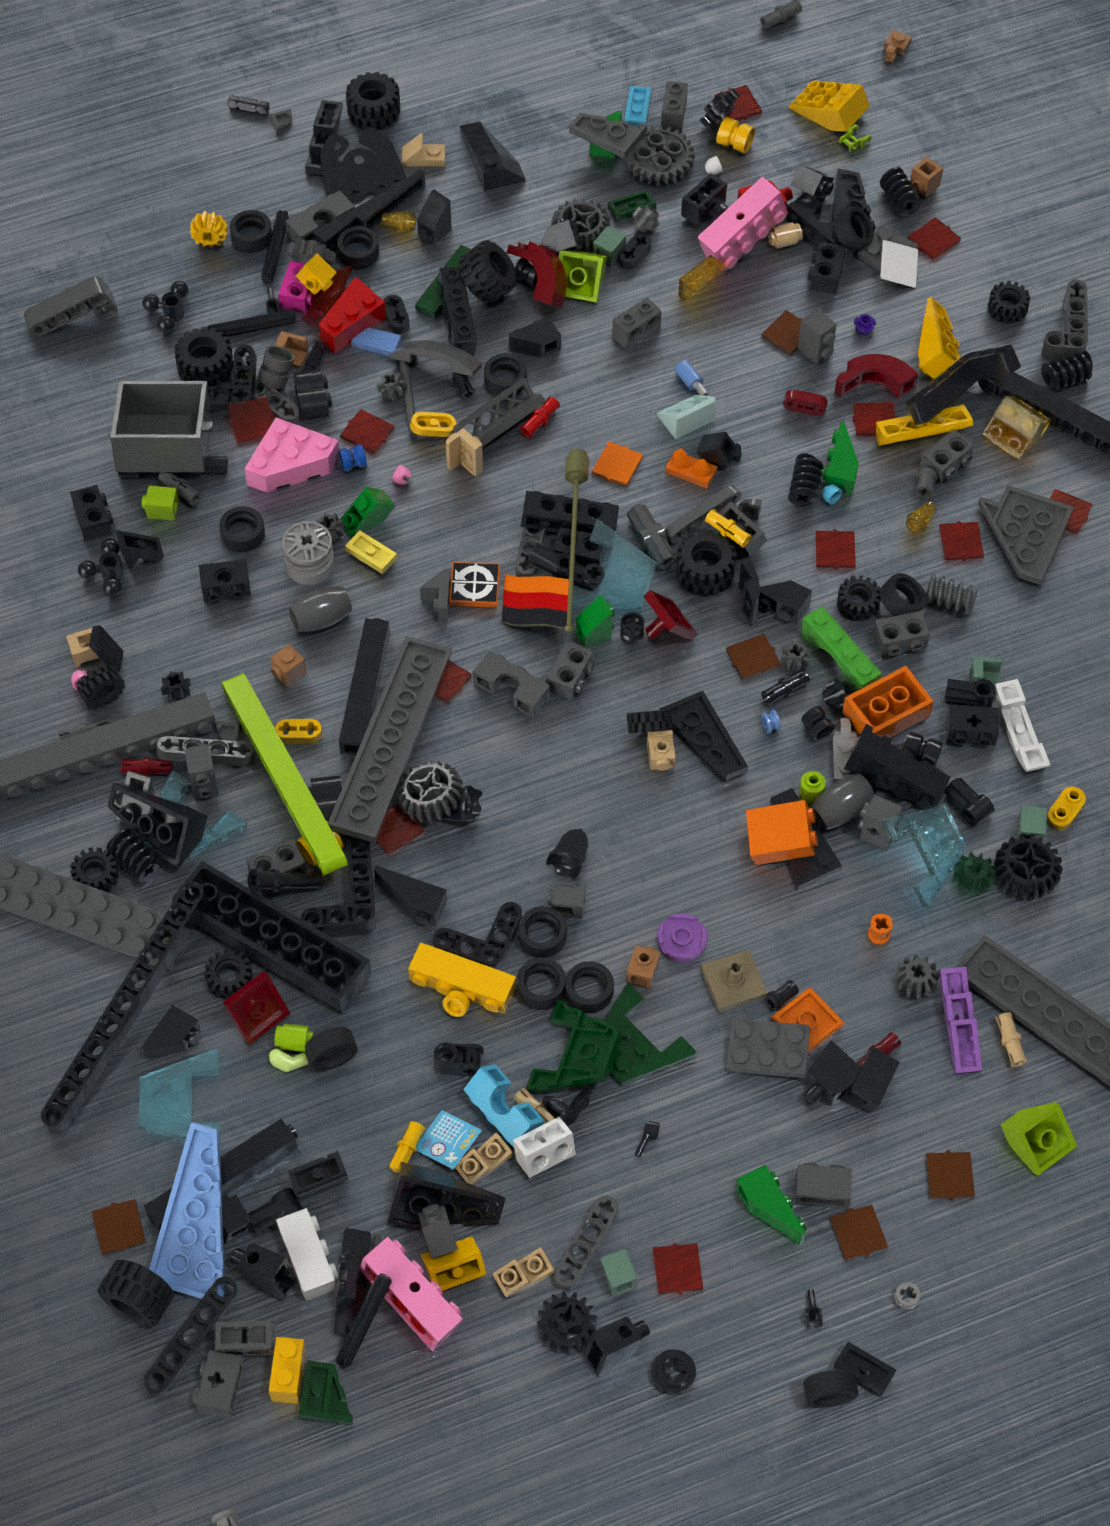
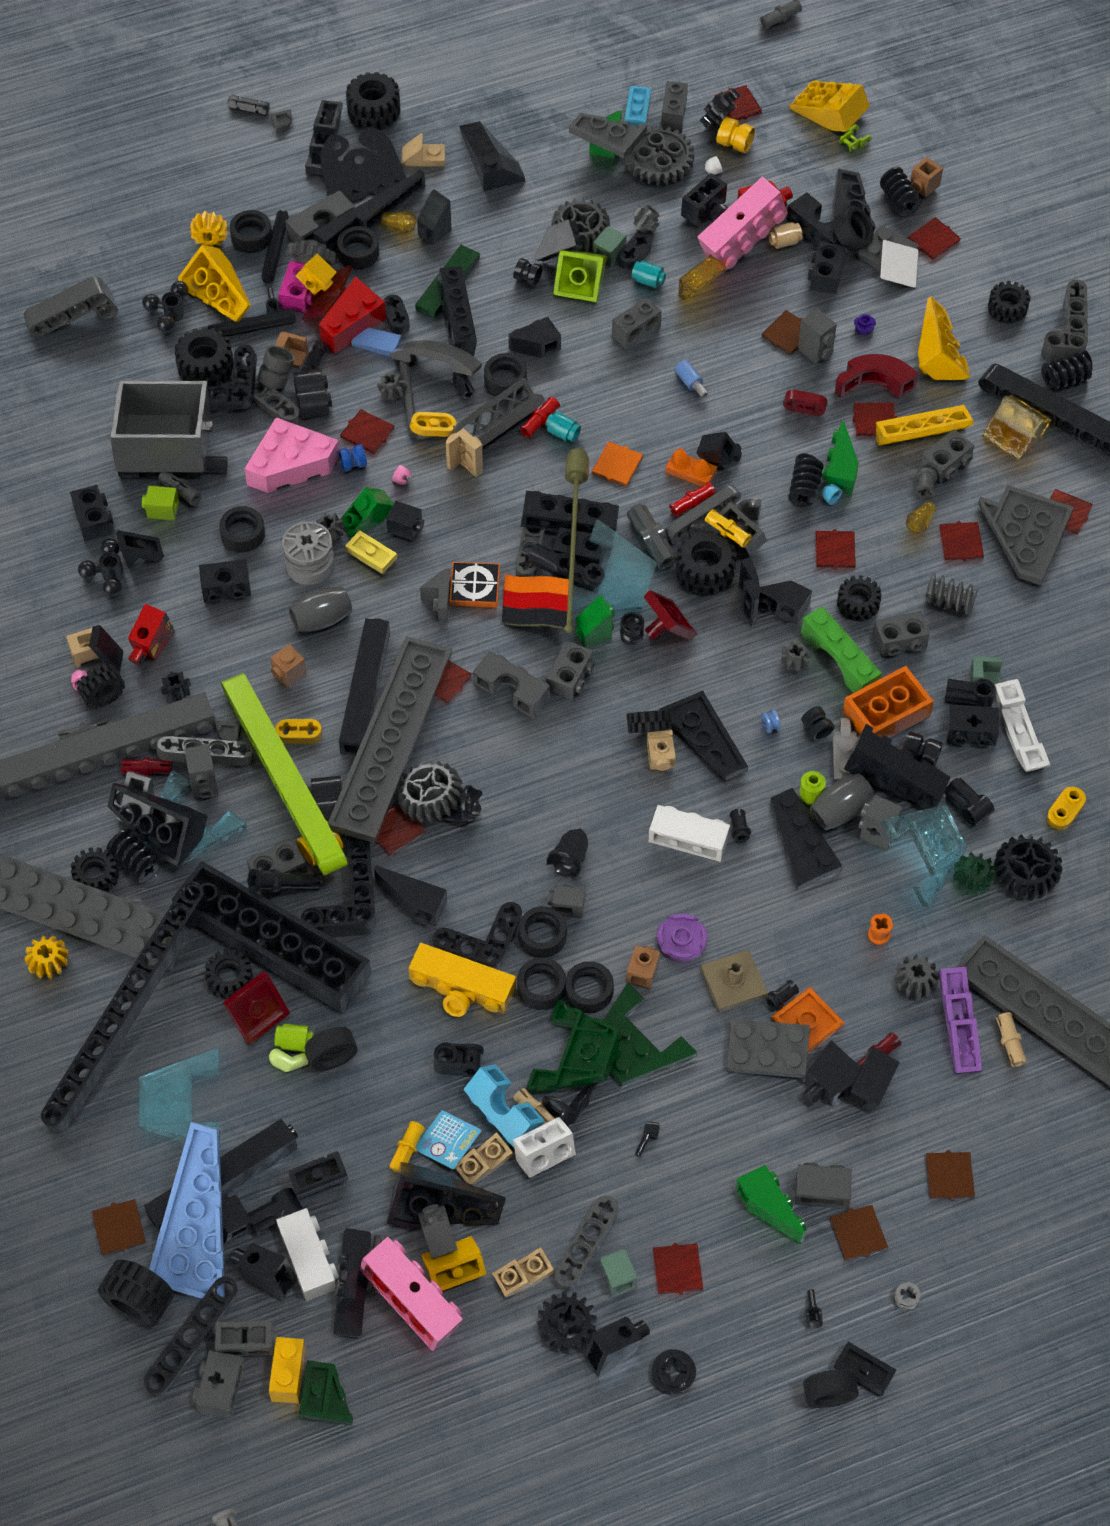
(57, 956): none -> yellow gear
(149, 634): none -> red torso
(172, 1034): black slope -> none
(215, 282): none -> yellow wedge
(250, 419): clear red piece -> none
(363, 1320): black axle -> none
(404, 520): none -> black brick
(487, 271): black tyre -> none
(550, 272): dark red arch -> none
(563, 427): none -> teal brick
(627, 211): dark green tile -> none
(648, 274): none -> teal brick
(688, 415): light aqua slope -> none
(689, 832): none -> white brick
(692, 499): none -> red pin
(741, 831): none -> black pin
(753, 657): reddish brown piece -> none
(781, 832): orange brick -> none
(785, 687): black pin -> none
(813, 181): brick -> none
(836, 693): black gear -> none
(896, 44): medium nougat plate -> none
(909, 587): black tyre -> none
(959, 378): black beam -> none
(1032, 821): sand green panel -> none
(1039, 1136): lime slope -> none

